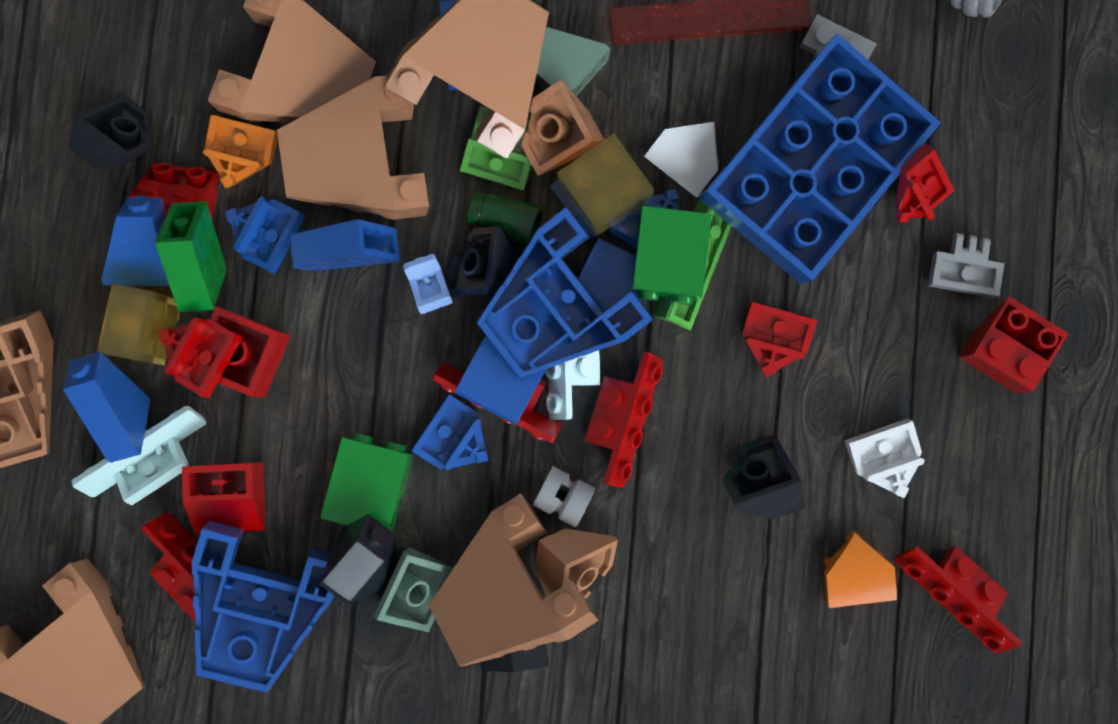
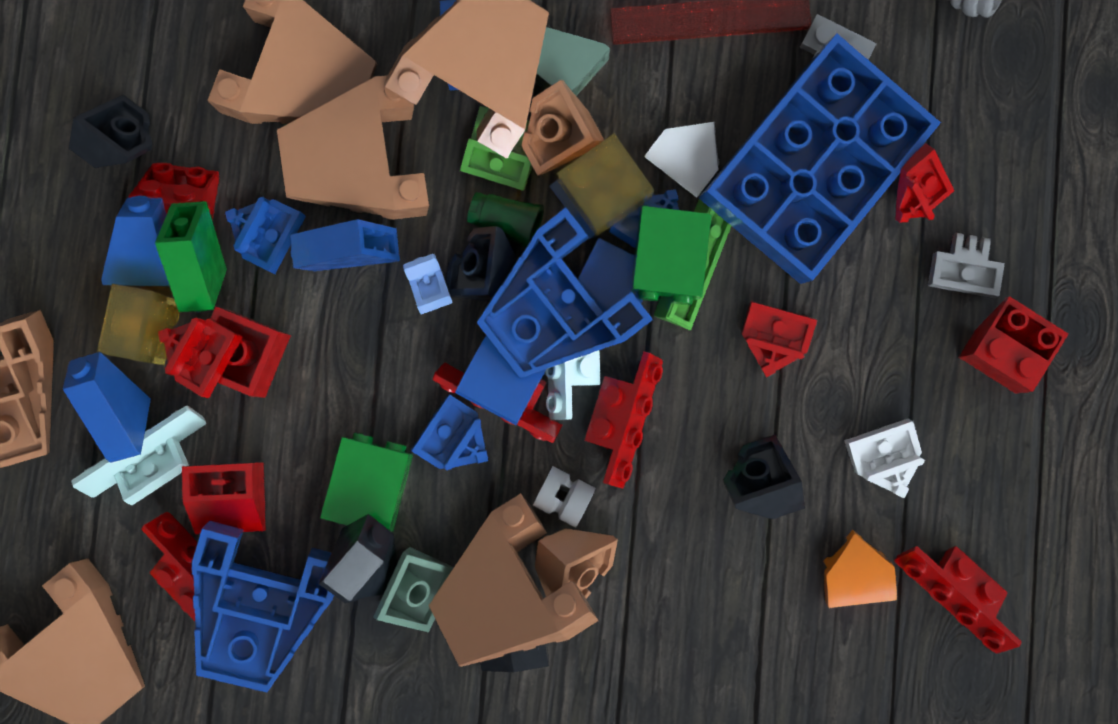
(238, 148): orange slope -> none

